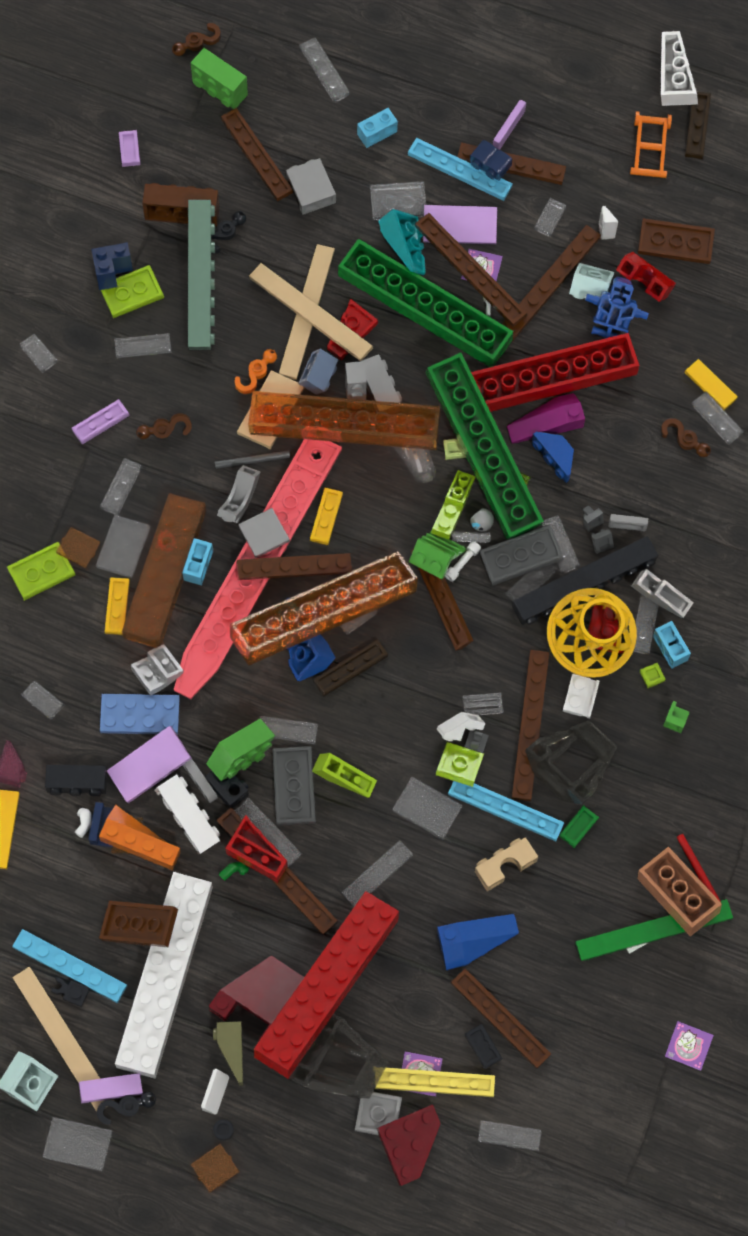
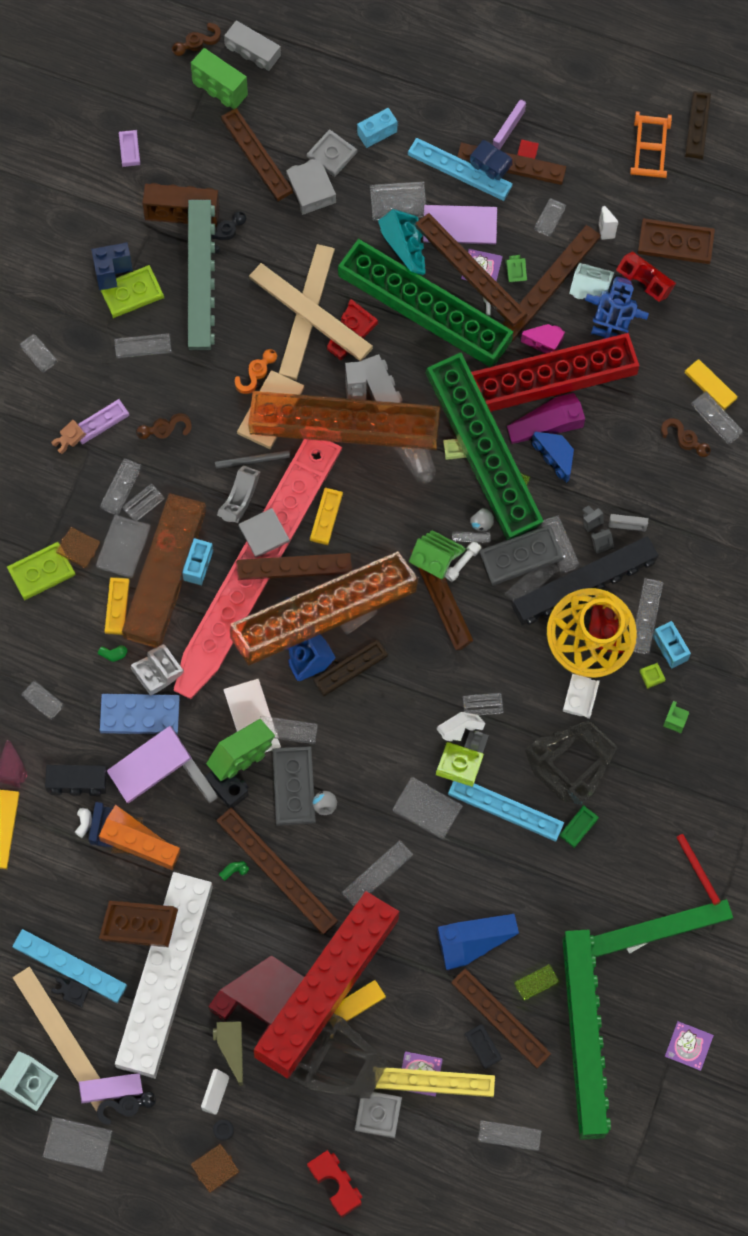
(71, 435): none -> nougat plate
(114, 654): none -> green arm
(147, 508): none -> clear tile
(188, 814): white wedge -> none
(247, 705): none -> white sticker
(252, 45): none -> light grey brick
(255, 851): red wedge -> none
(269, 830): clear tile -> none
(318, 372): sand blue brick -> none
(324, 70): clear tile -> none
(324, 803): none -> light grey piece
(326, 1167): none -> red arch
(333, 152): none -> light grey tile
(344, 774): lime slope -> none
(360, 1001): none -> yellow tile
(410, 1142): dark red plate -> none
(453, 505): lime slope -> none
(516, 268): none -> bright green bracket
(519, 853): tan arch -> none
(528, 149): none -> red tile
(530, 723): reddish brown plate -> none
(536, 982): none -> clear neon green tile
(544, 338): none -> dark pink slope
(585, 1036): none -> green brick
(662, 593): light grey slope -> none
(676, 77): white wedge -> none
(679, 891): nougat brick -> none

